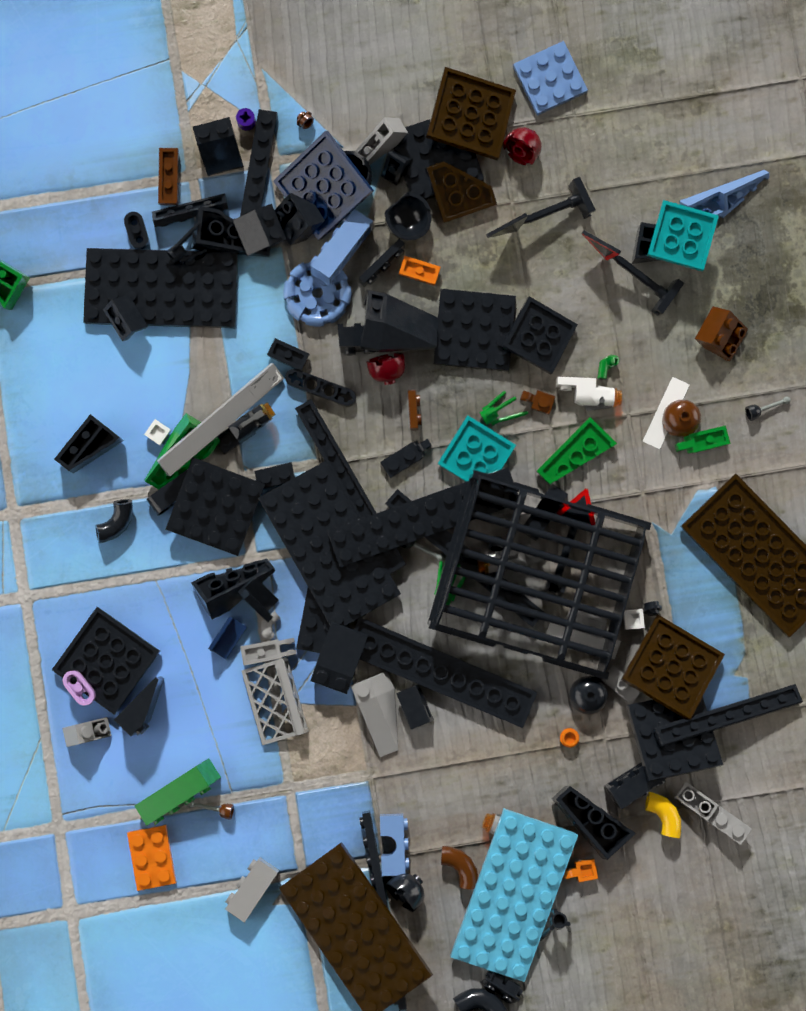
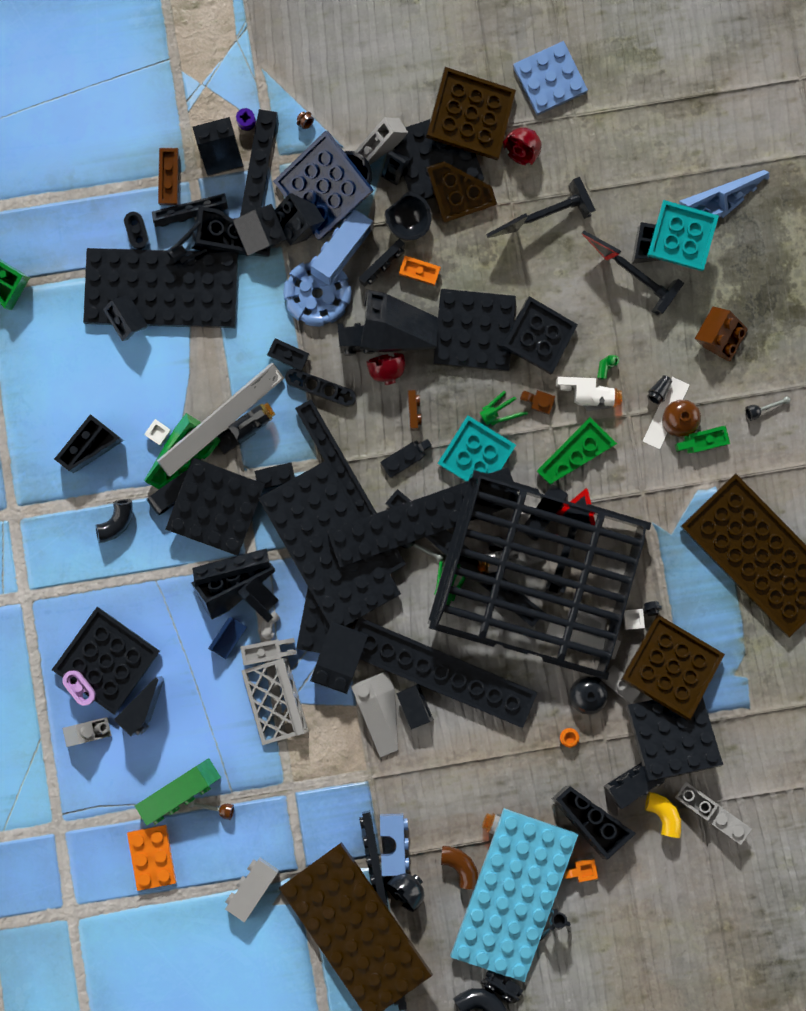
(231, 567): none -> black plate
(659, 391): none -> black cone
(727, 715): black tile -> none

